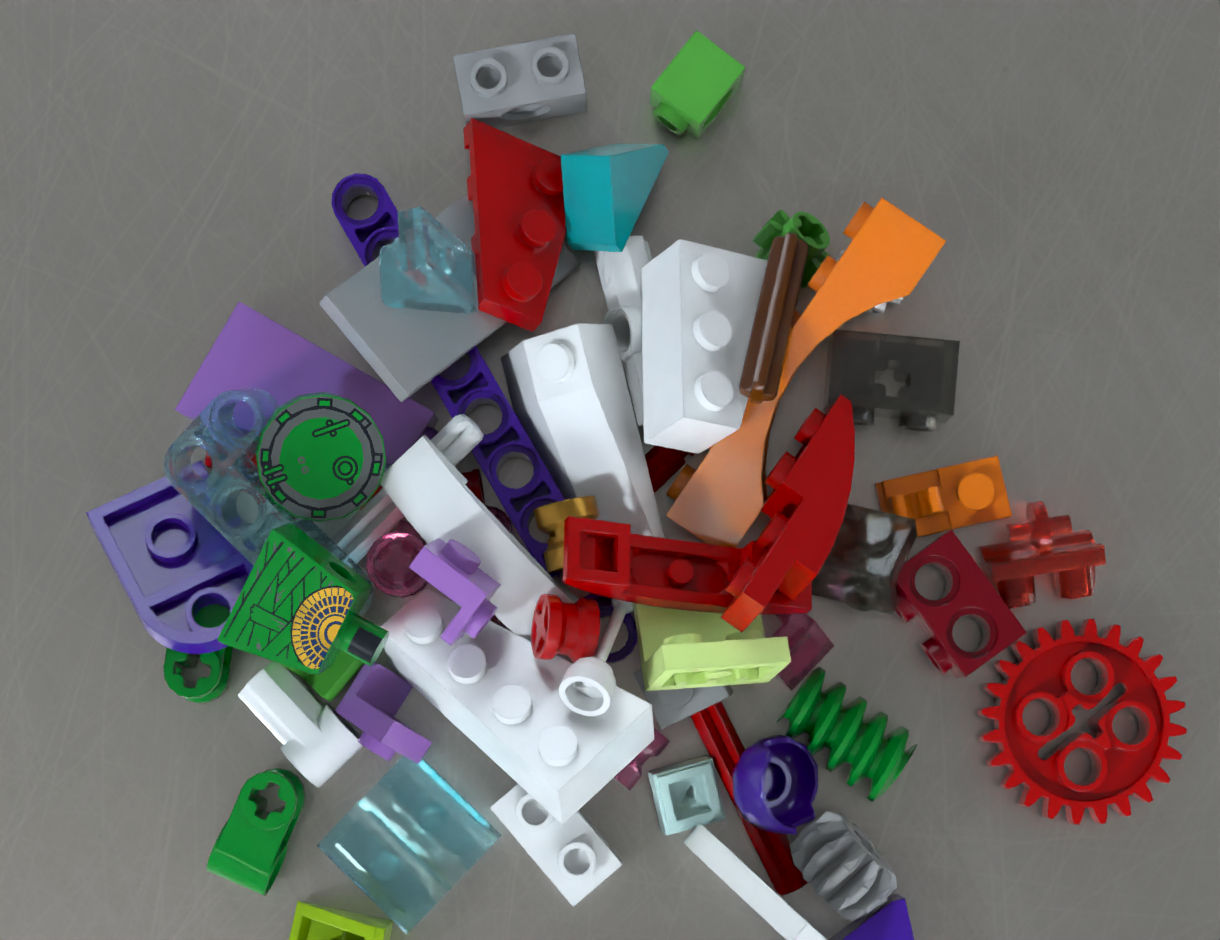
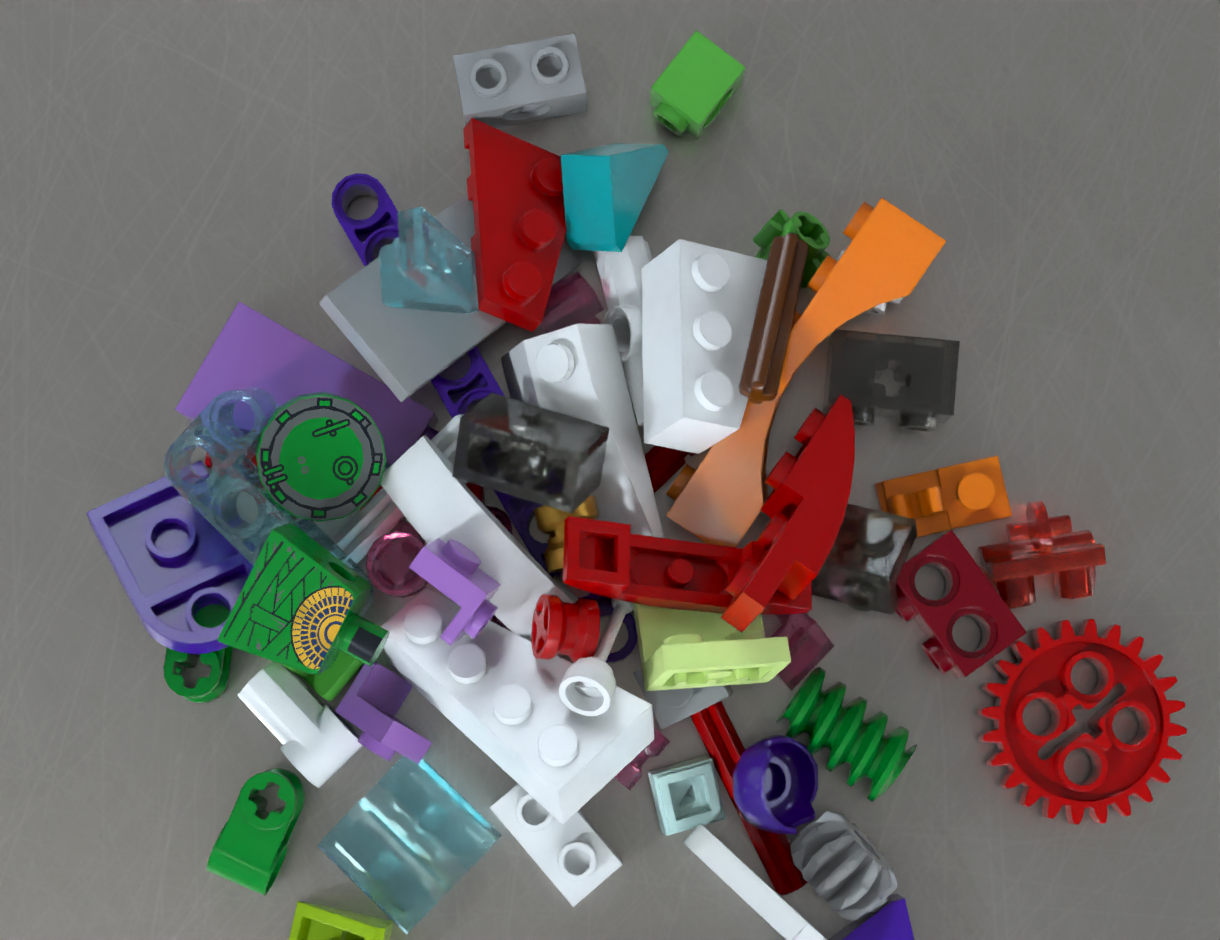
(530, 452): none -> clear smoke brick
(571, 303): none -> clear pink tile

